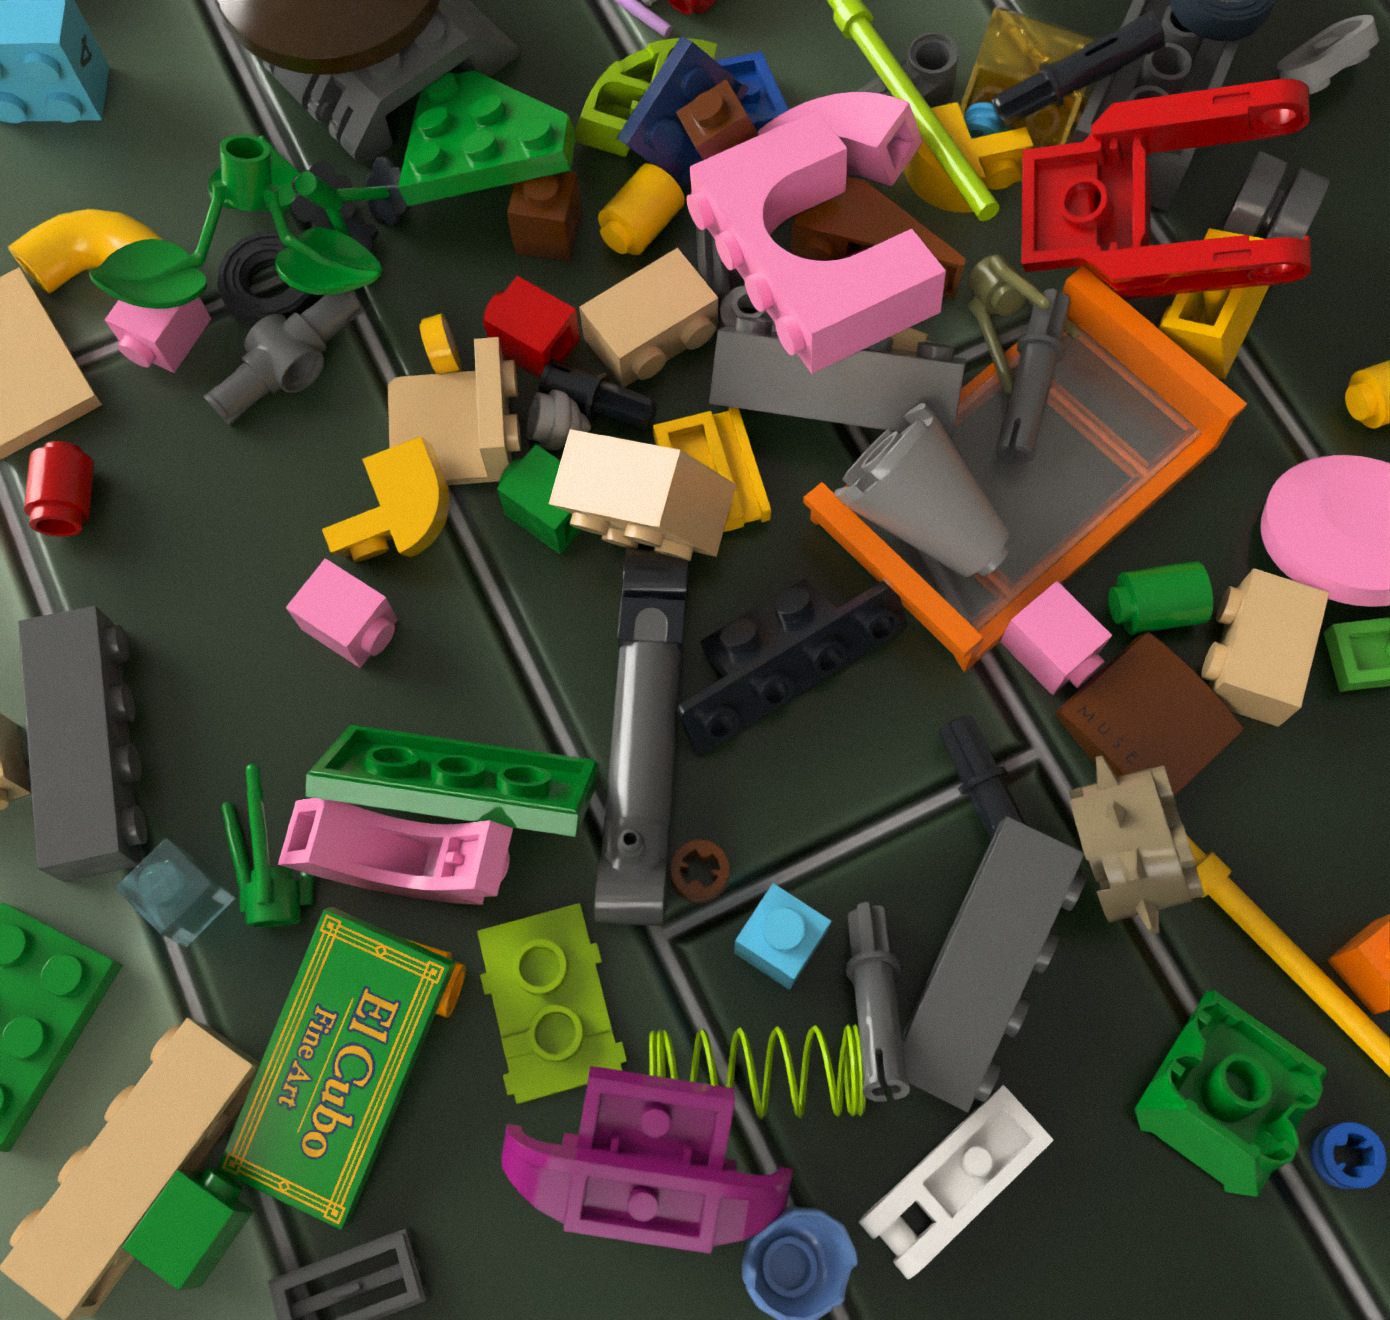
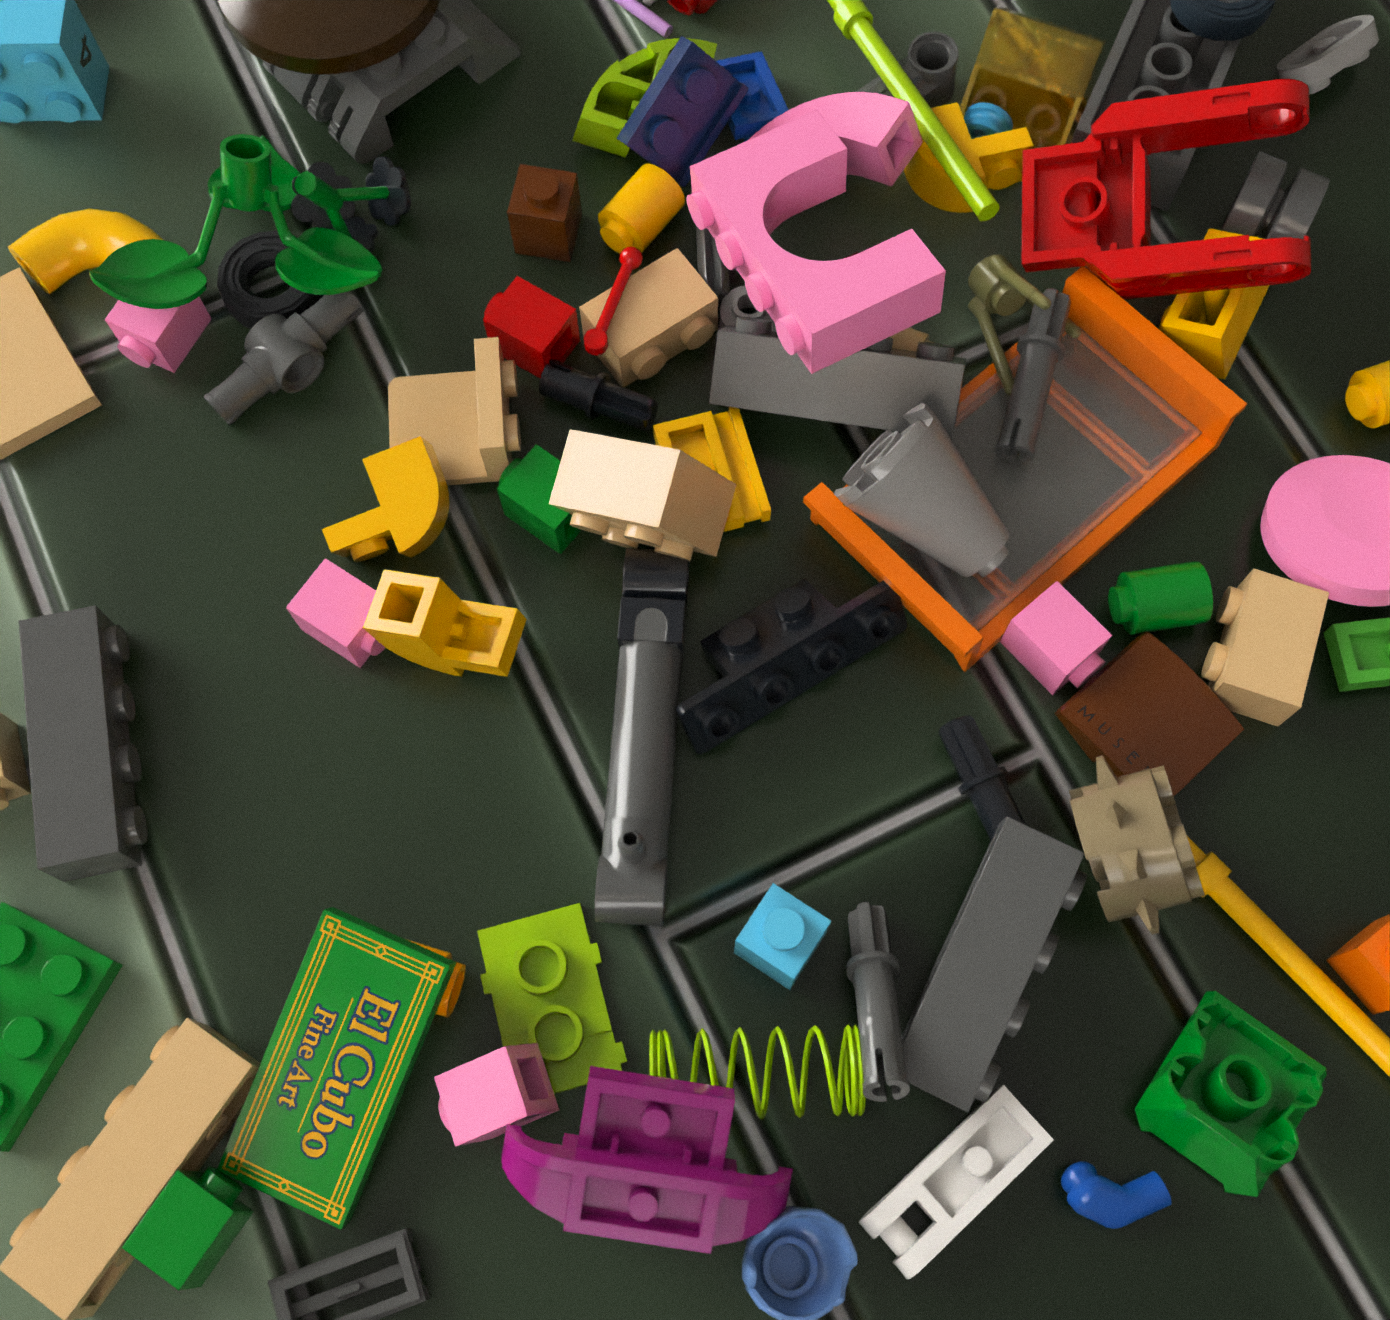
(59, 489): red brick -> none
(175, 893): clear light blue brick -> none
(267, 893): green plant -> none
(397, 854): bright pink arch -> none
(440, 344): yellow tile -> none
(440, 631): none -> yellow brick
(455, 779): green tile -> none
(480, 136): green plate -> none
(494, 1092): none -> bright pink brick
(552, 418): light grey plate -> none
(596, 339): none -> red hinge
(705, 852): reddish brown bush -> none
(716, 121): reddish brown brick -> none
(860, 221): dark orange slope -> none
(1080, 69): black axle -> none
(1109, 1202): none -> blue arm
(1372, 1153): blue bush -> none

